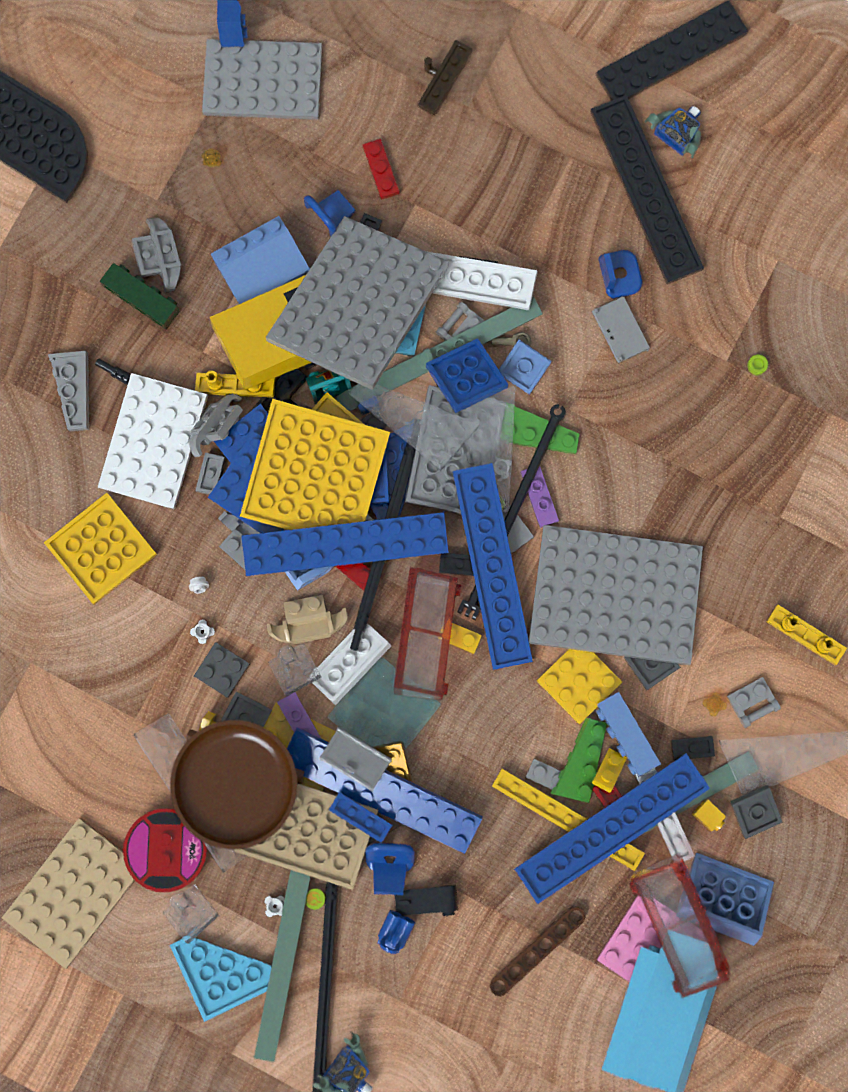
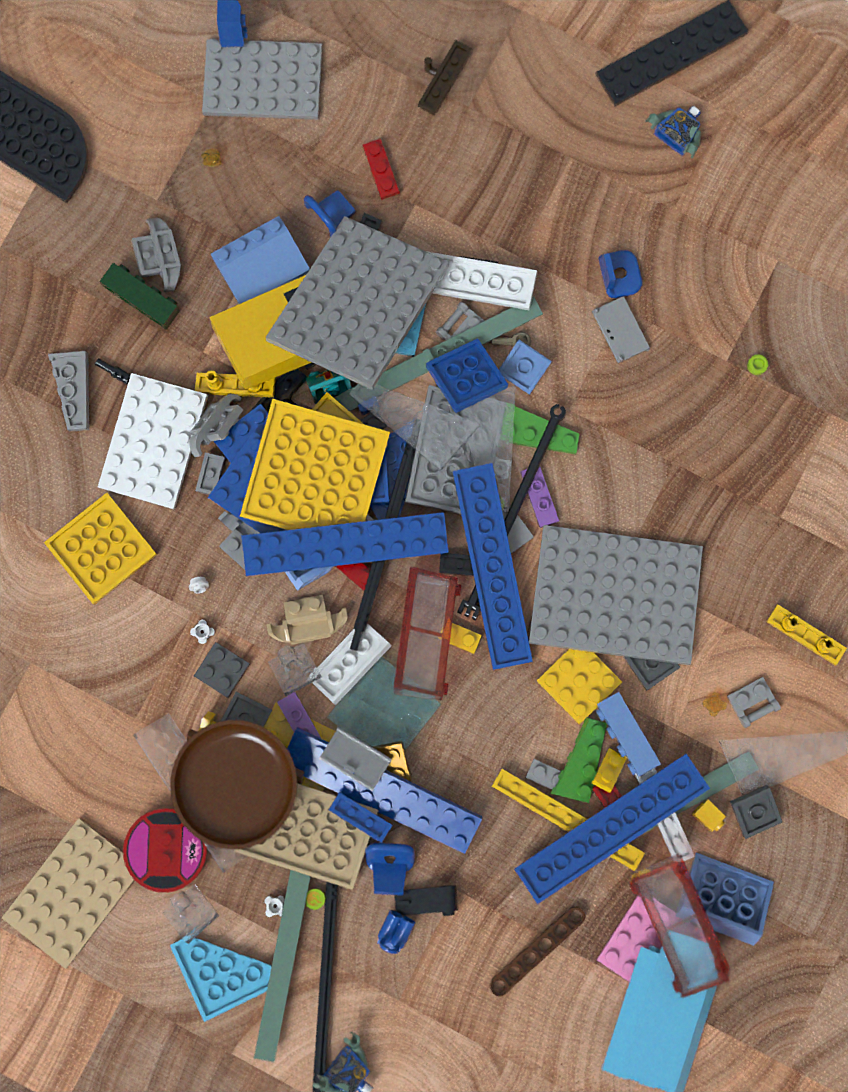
(646, 189): black plate -> none
(693, 747): black plate -> none

